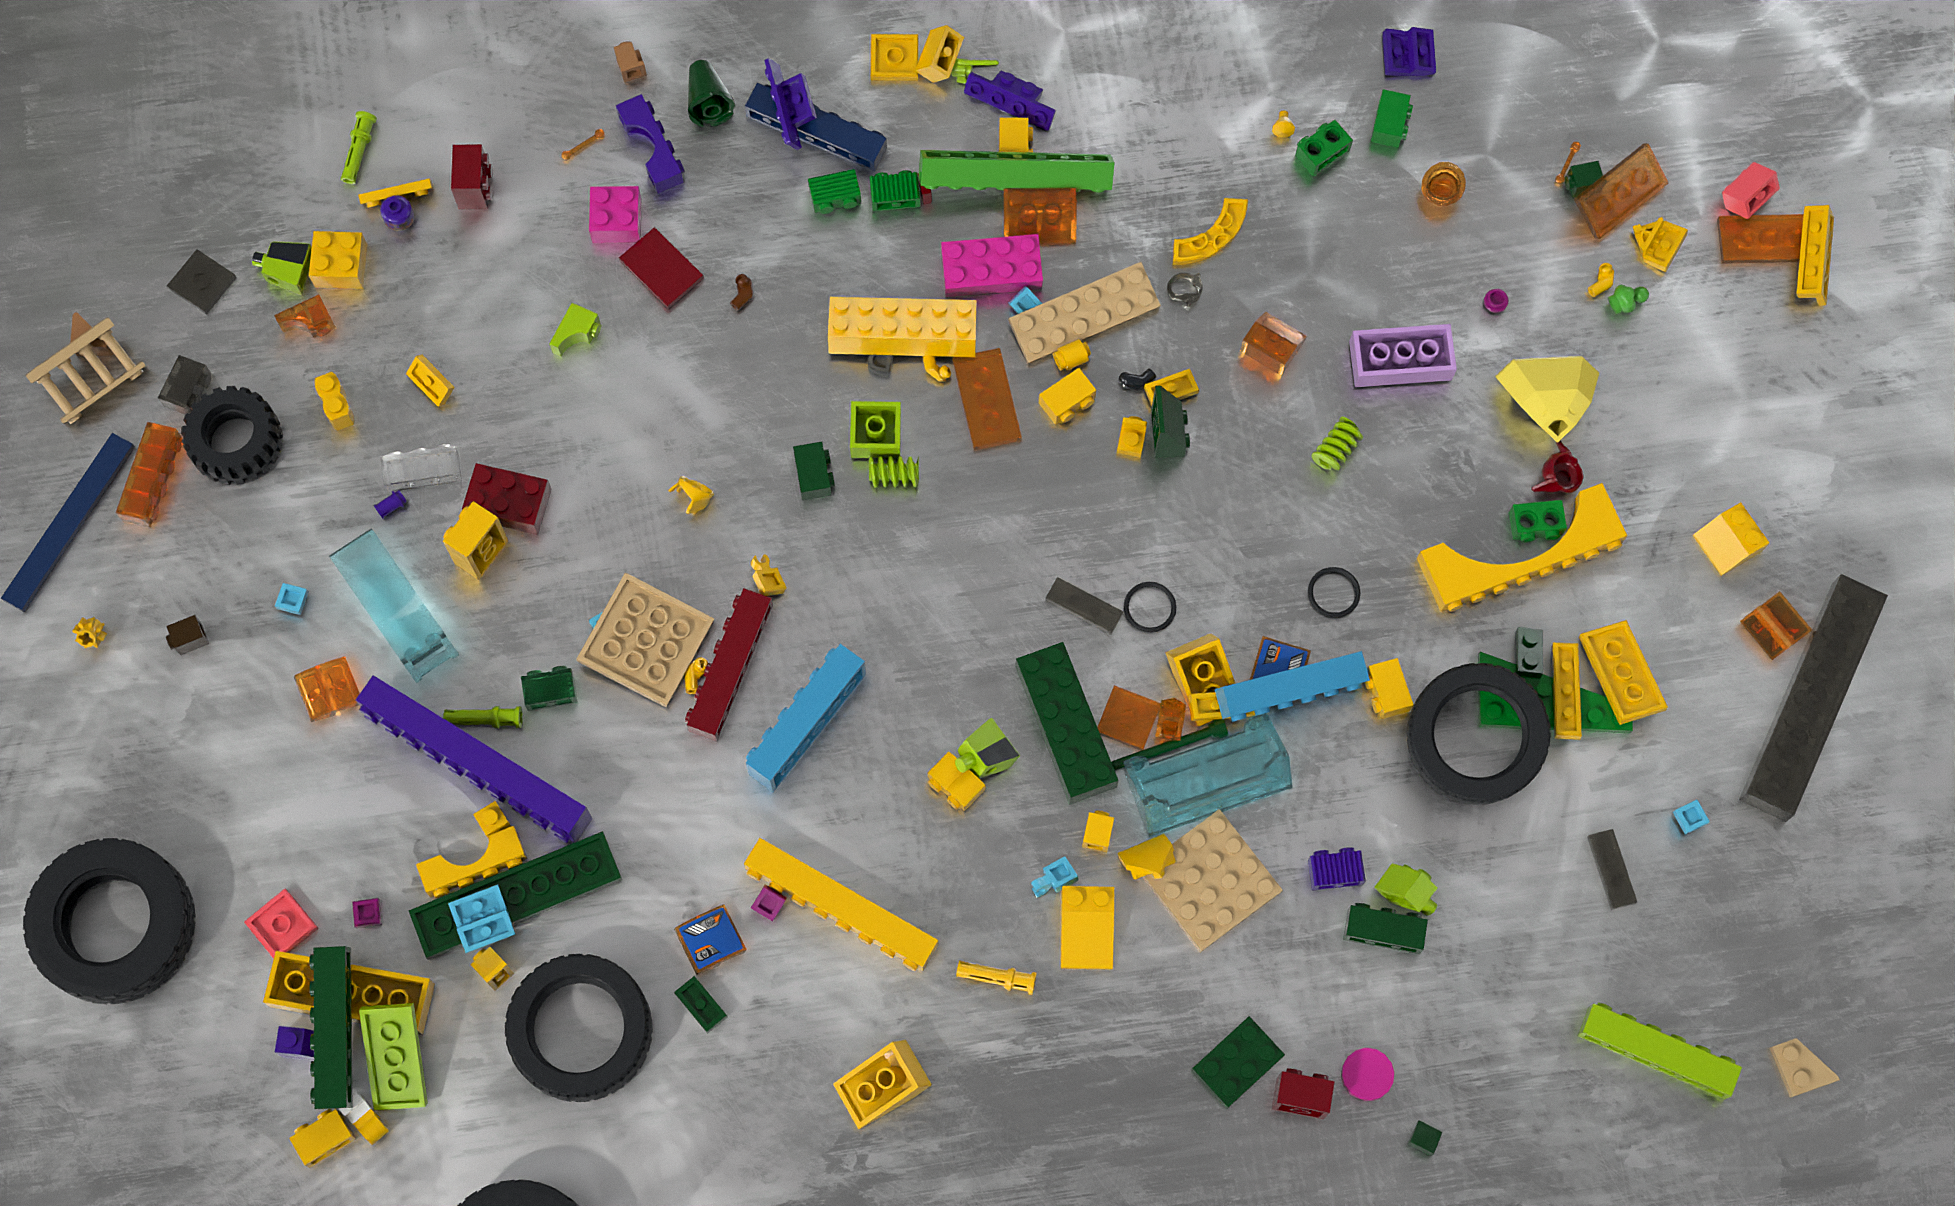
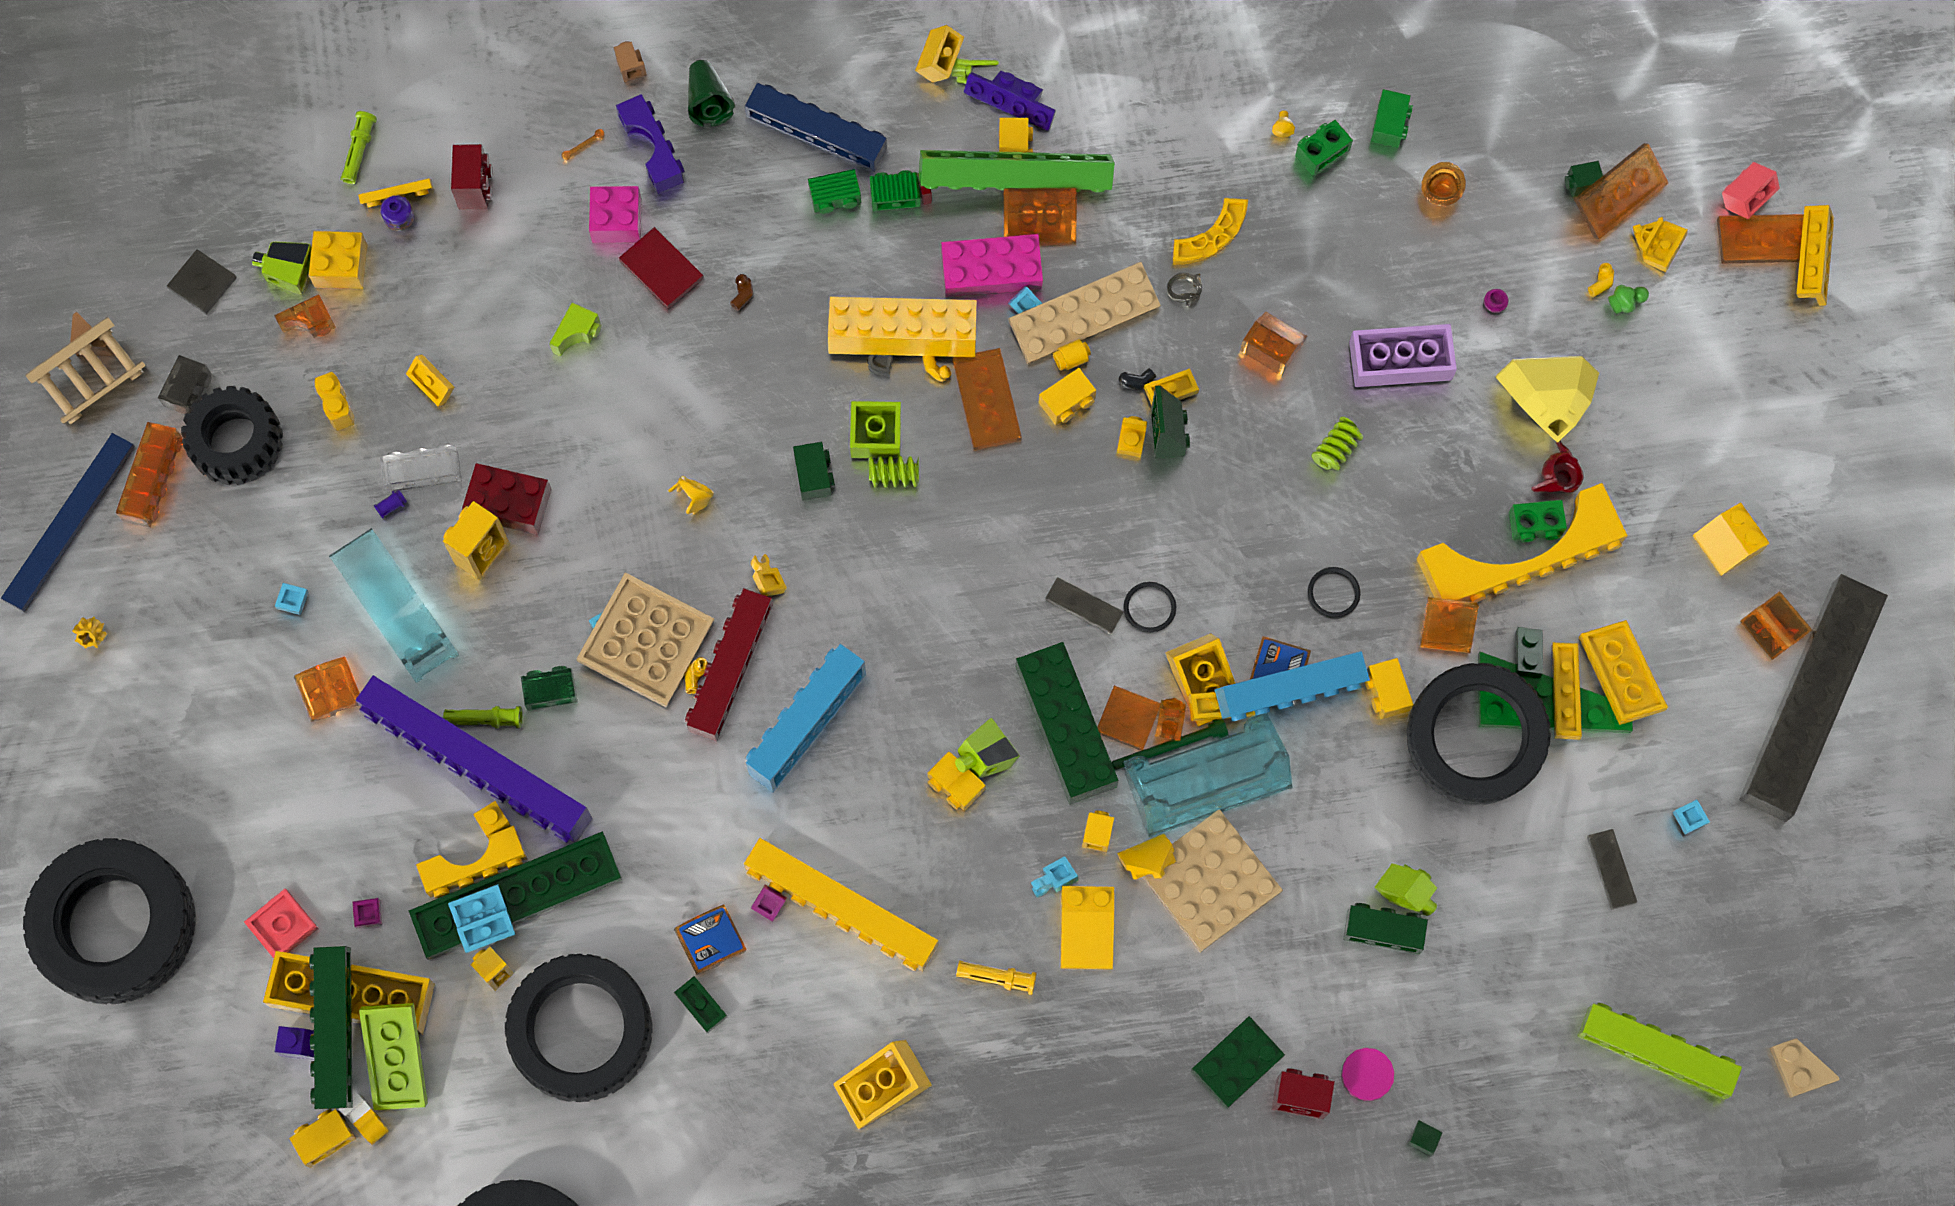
(186, 635): dark brown brick -> none
(792, 102): dark purple bracket -> none
(894, 57): yellow tile -> none
(1336, 869): dark purple brick -> none
(1409, 52): dark purple slope -> none
(1449, 625): none -> clear orange tile
(1575, 147): clear orange hinge -> none

